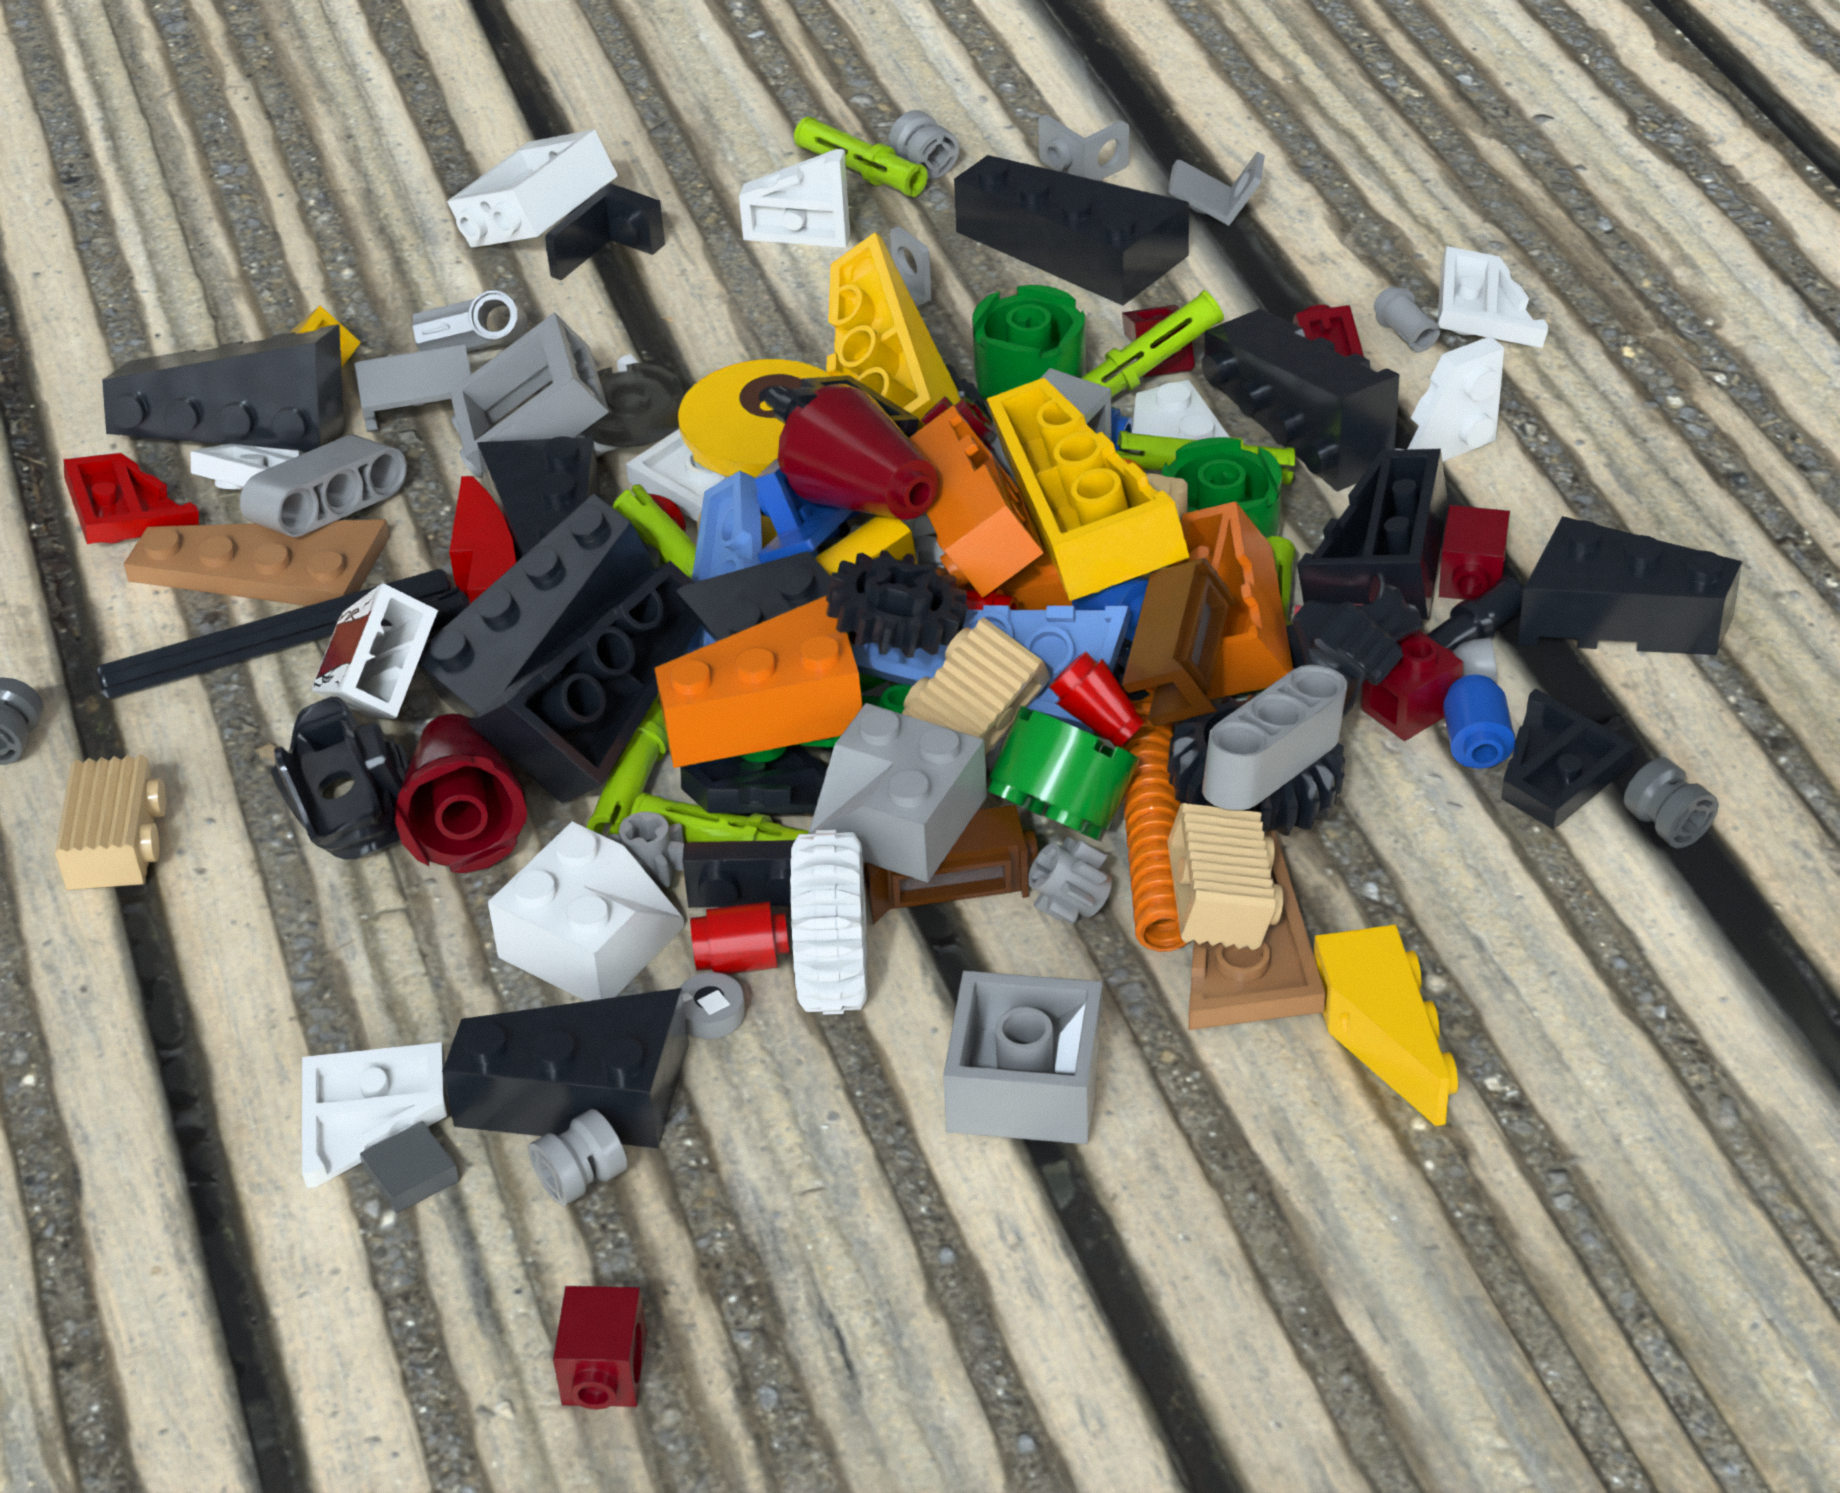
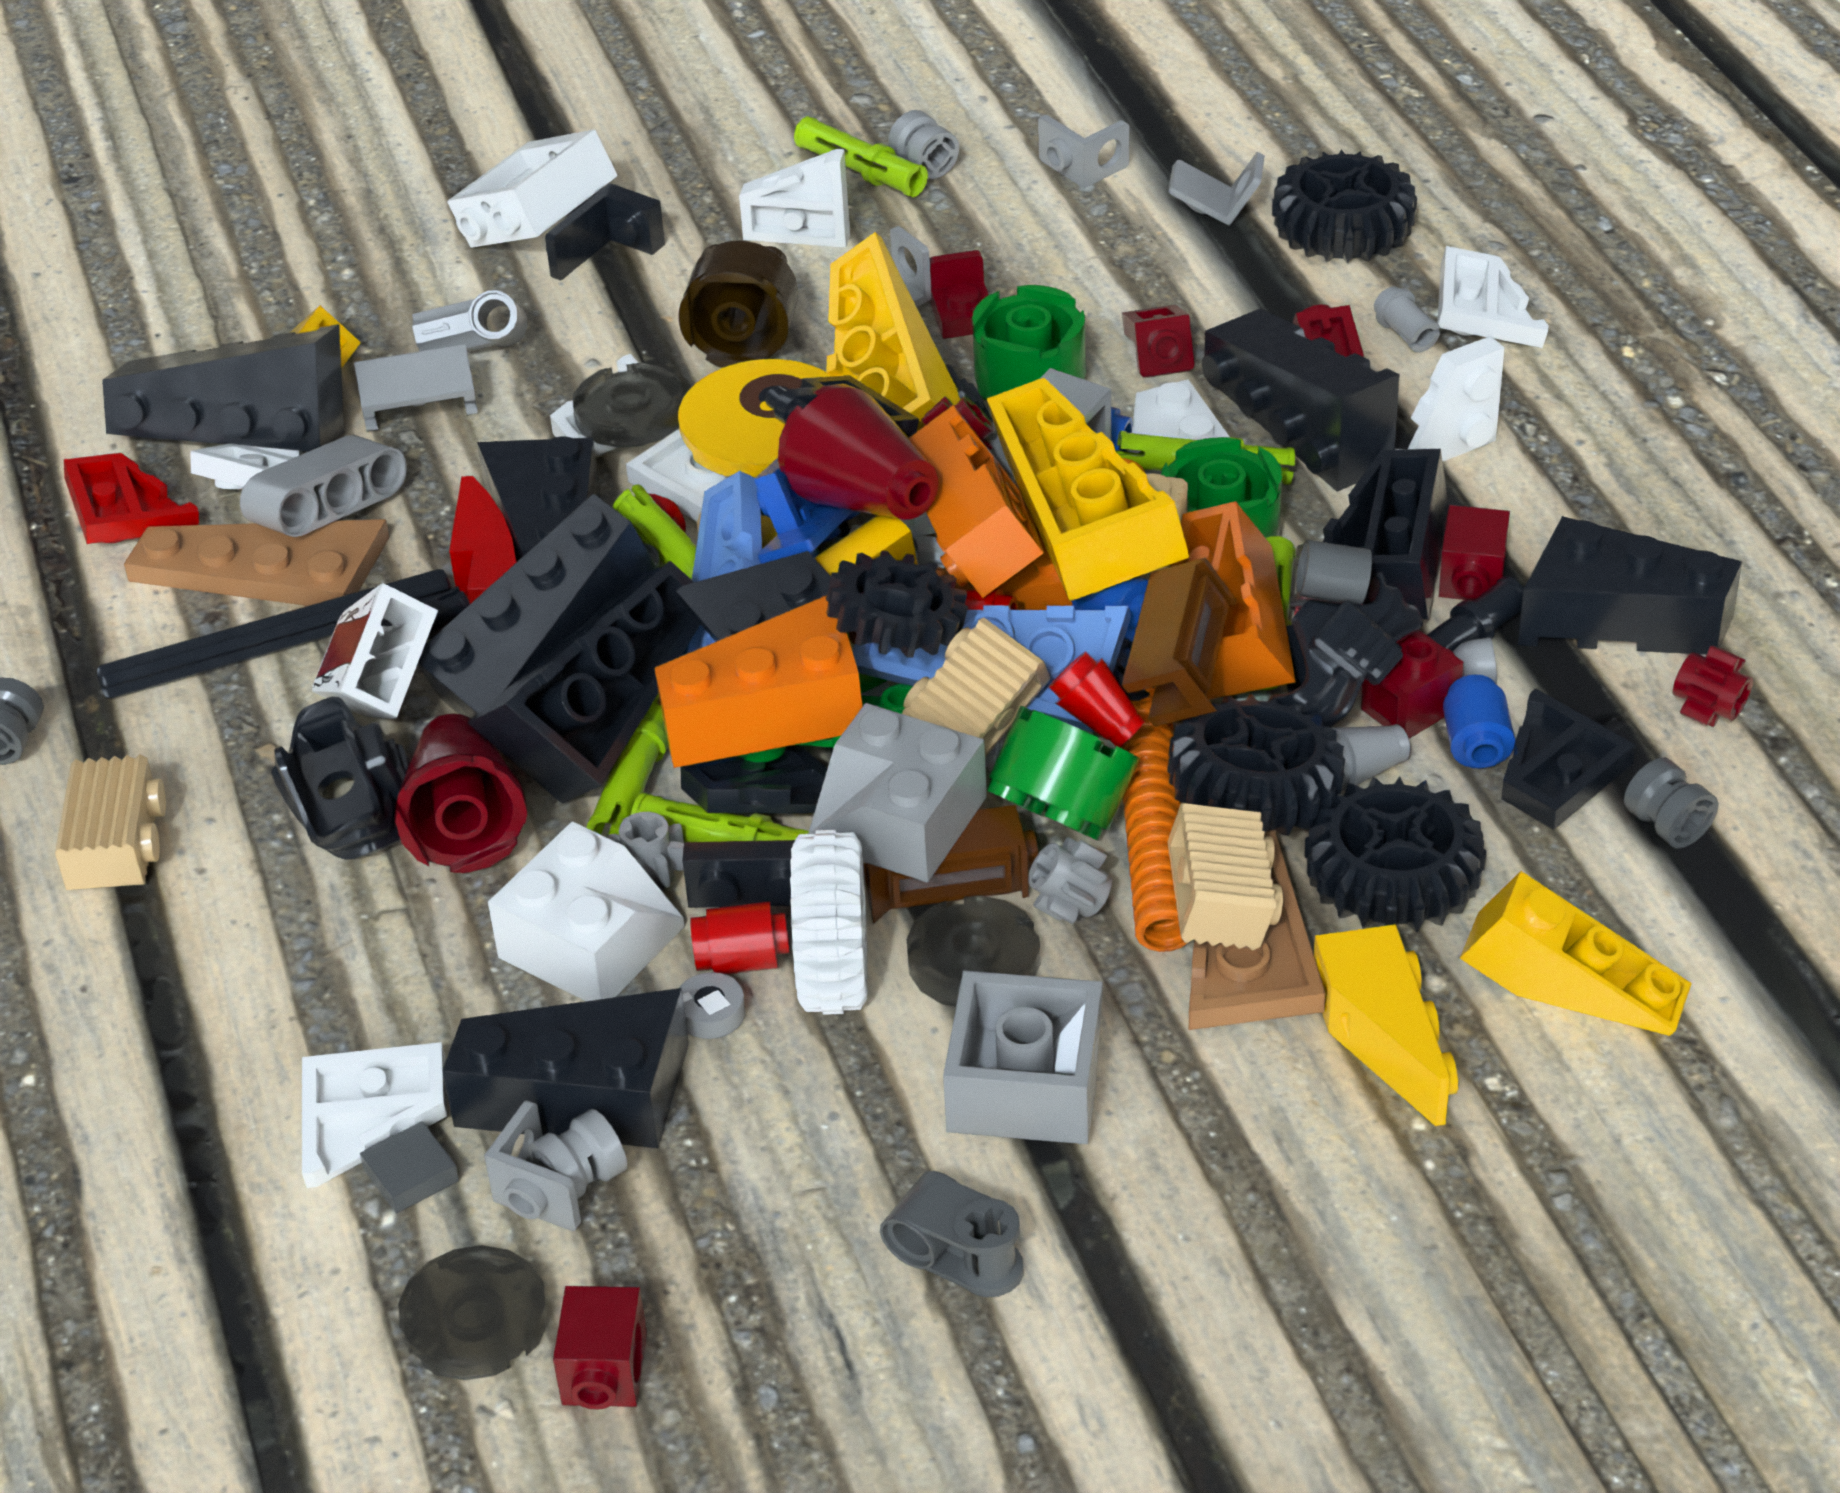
(473, 1312): none -> clear smoke tile
(516, 373): light grey window -> none
(525, 1186): none -> light grey bracket
(738, 302): none -> dark brown brick
(950, 1227): none -> dark grey piece
(956, 291): none -> dark red bracket
(970, 936): none -> clear smoke tile
(1072, 225): black wedge -> none
(1198, 315): lime pin -> none
(1274, 737): light grey beam -> none
(1331, 573): none -> dark grey piece
(1344, 206): none -> black gear
(1371, 750): none -> light grey cone
(1395, 854): none -> black gear
(1569, 960): none -> yellow slope
(1712, 686): none -> dark red gear

